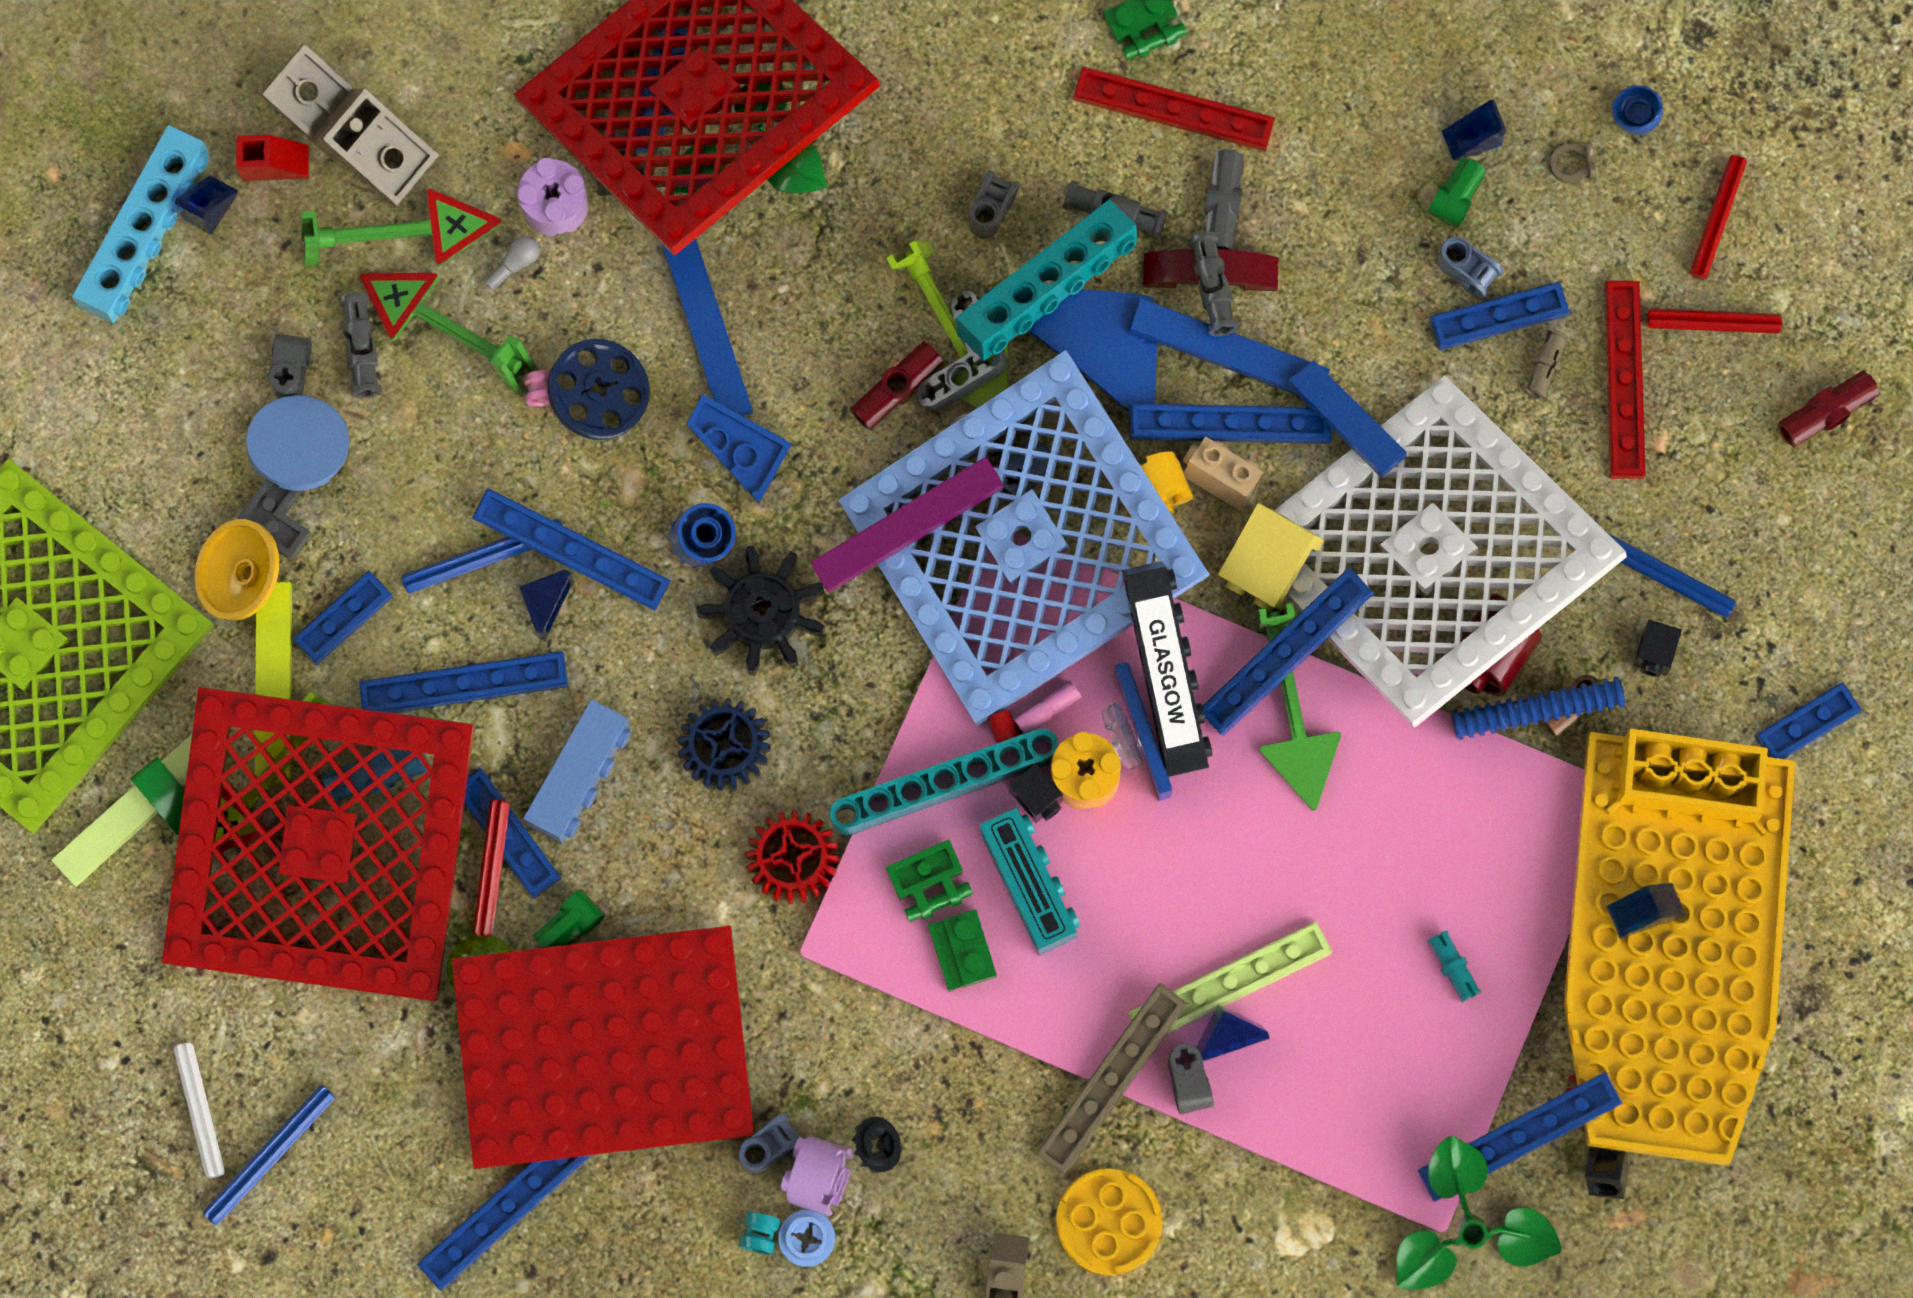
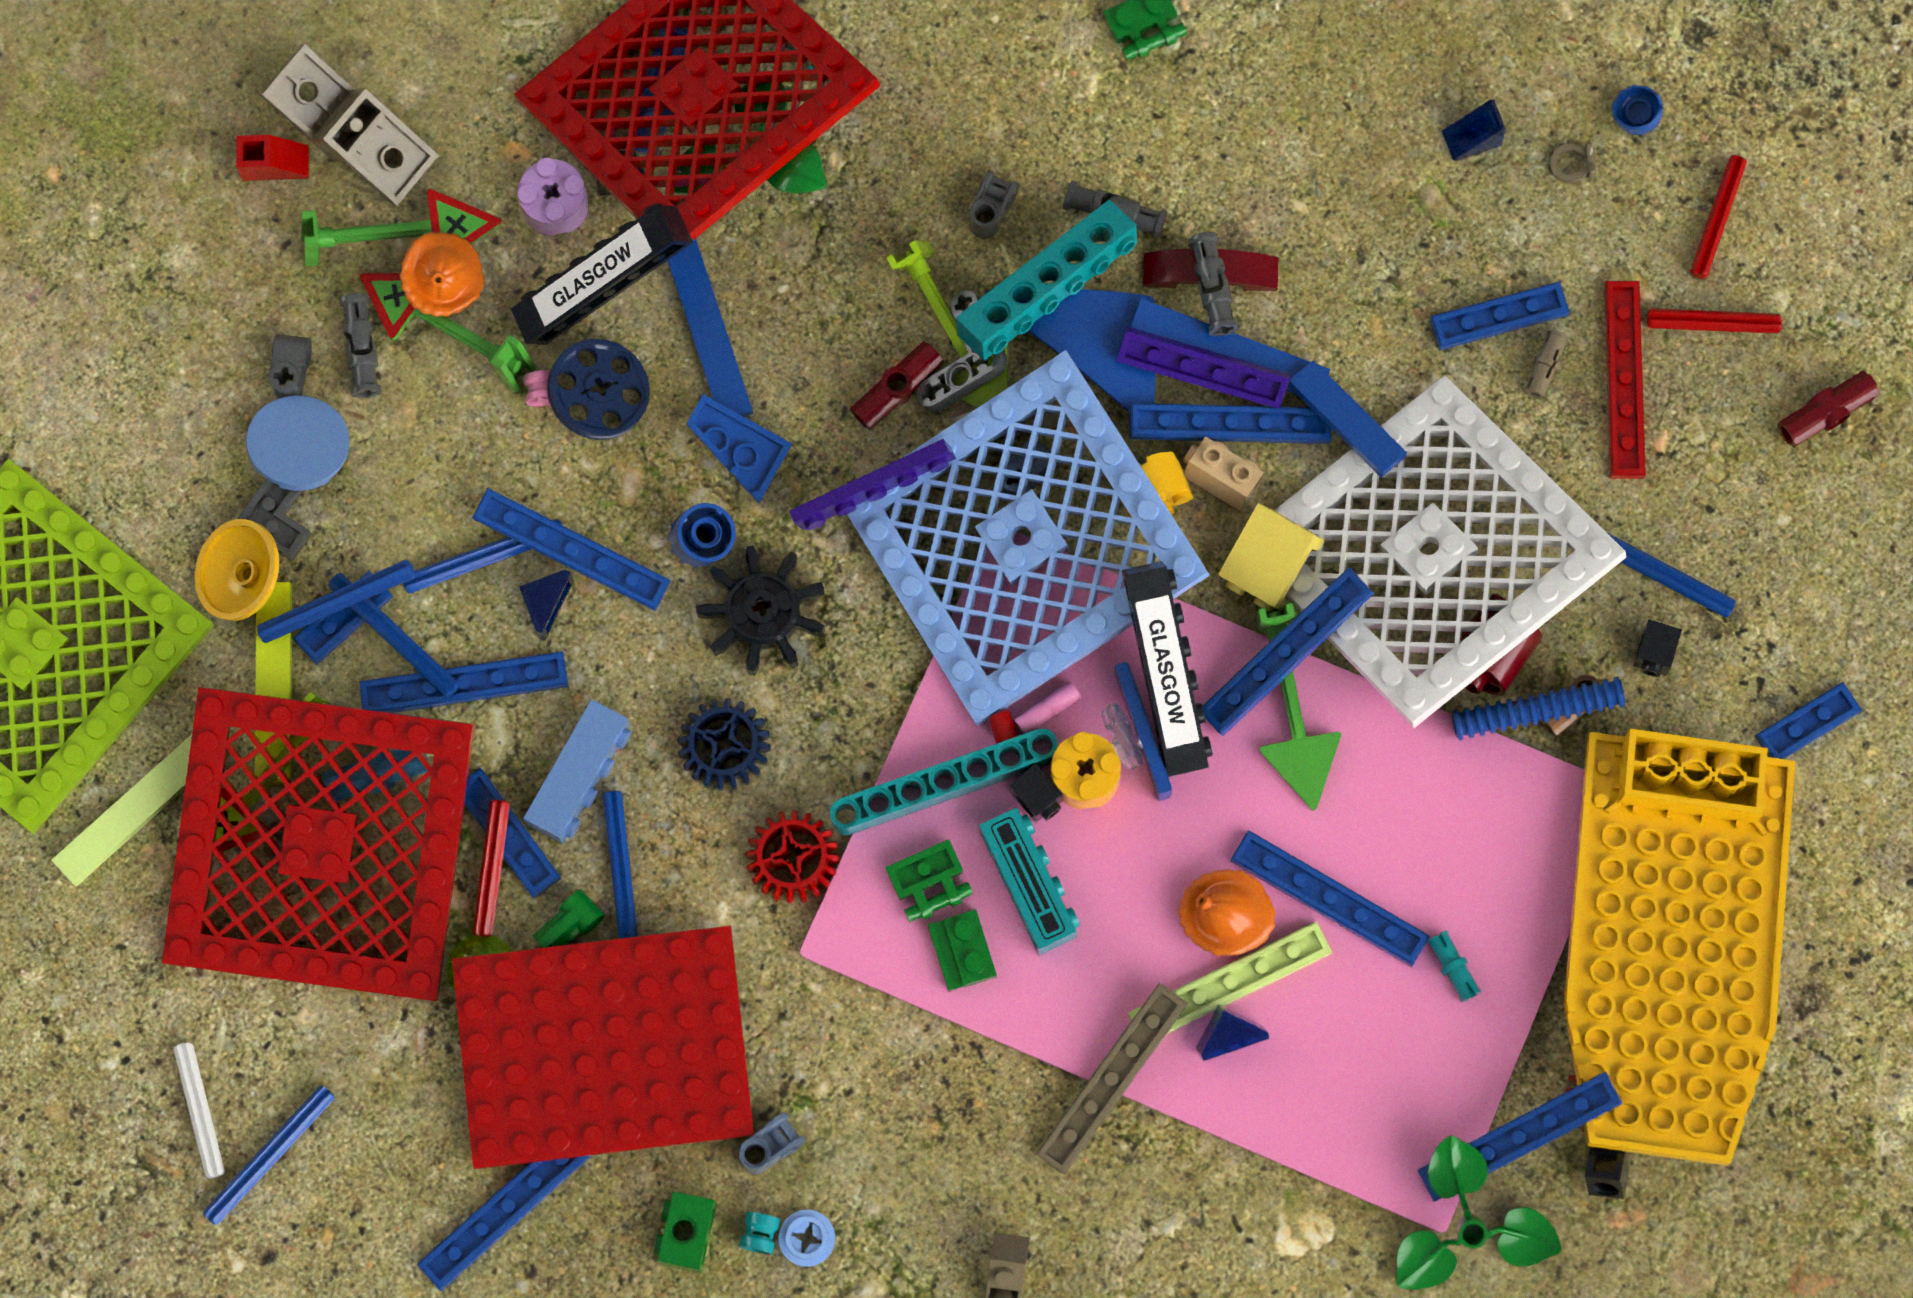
(161, 791): green slope -> none
(172, 149): medium azure brick -> none
(206, 203): clear blue slope -> none
(336, 601): none -> blue axle
(400, 641): none -> blue axle
(441, 274): none -> orange piece
(520, 254): light grey piece -> none
(601, 274): none -> black brick
(620, 864): none -> blue axle
(691, 1253): none -> green brick
(817, 1175): lavender brick -> none
(873, 485): none -> dark purple plate
(888, 1144): black gear -> none
(907, 524): magenta tile -> none
(1109, 1221): yellow tile -> none
(1174, 108): red tile -> none
(1189, 1086): dark grey piece -> none
(1203, 367): none -> dark purple plate
(1224, 196): dark grey piece -> none
(1226, 912): none -> orange piece
(1329, 898): none -> blue tile
(1454, 199): green piece -> none
(1470, 268): sand blue piece -> none
(1645, 909): slope -> none

